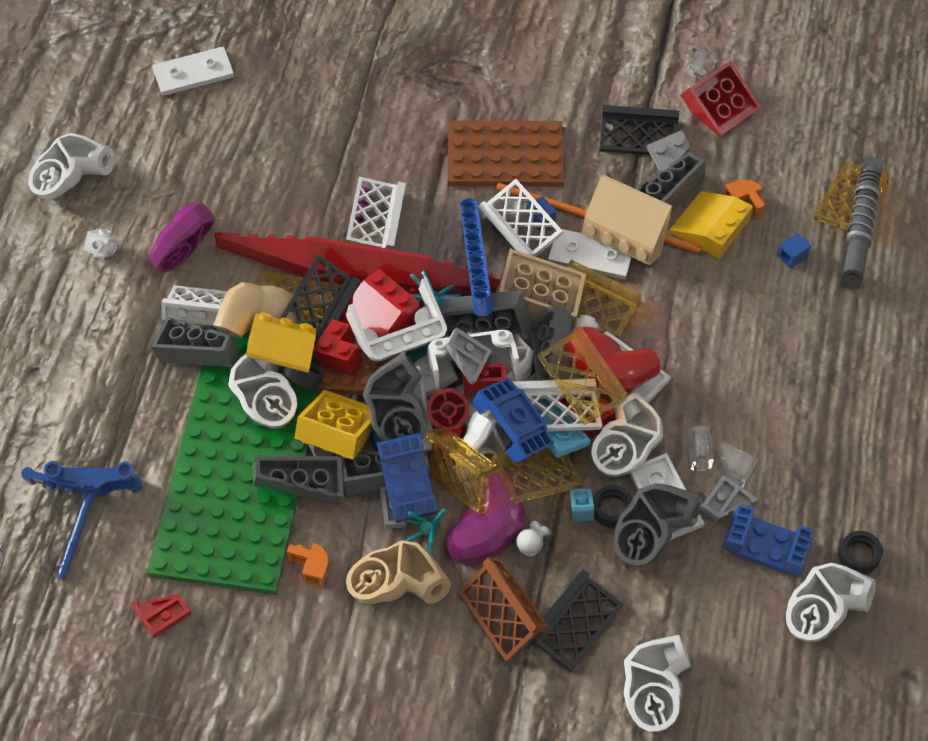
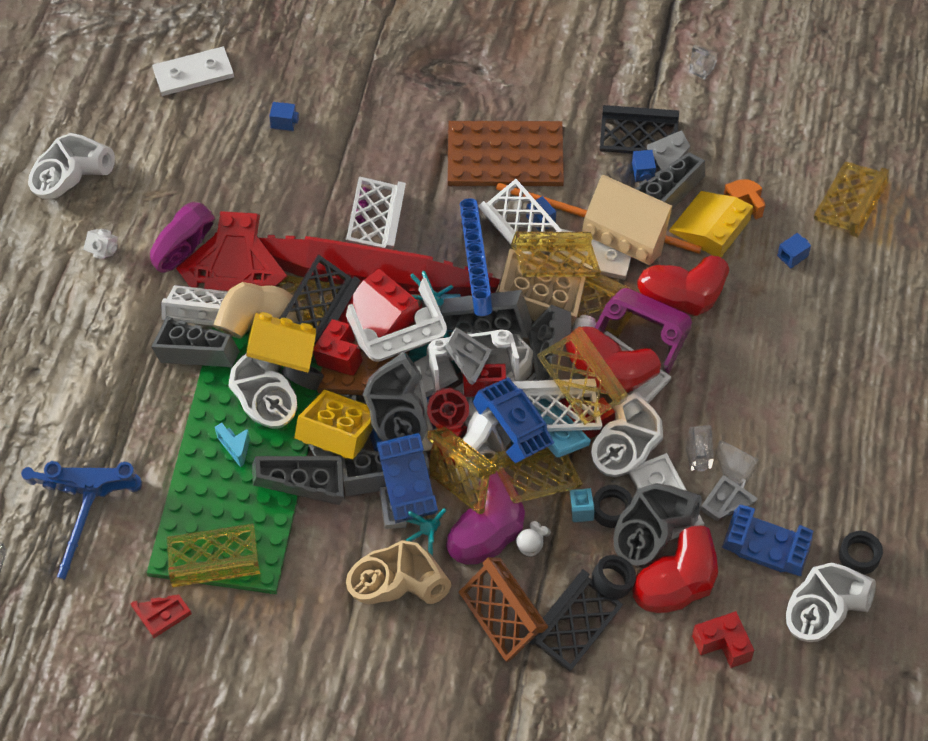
(213, 568): none -> clear yellow fence
(232, 256): none -> red plate
(235, 445): none -> medium azure slope
(283, 116): none -> blue brick
(314, 562): orange brick -> none
(554, 243): none -> clear yellow fence
(619, 565): none -> black tyre
(643, 165): none -> blue brick
(653, 682): white piece -> none
(674, 322): none -> magenta windscreen
(679, 579): none -> red piece
(685, 290): none -> red piece
(721, 99): red slope -> none
(725, 634): none -> red brick
(859, 237): dark grey piece -> none

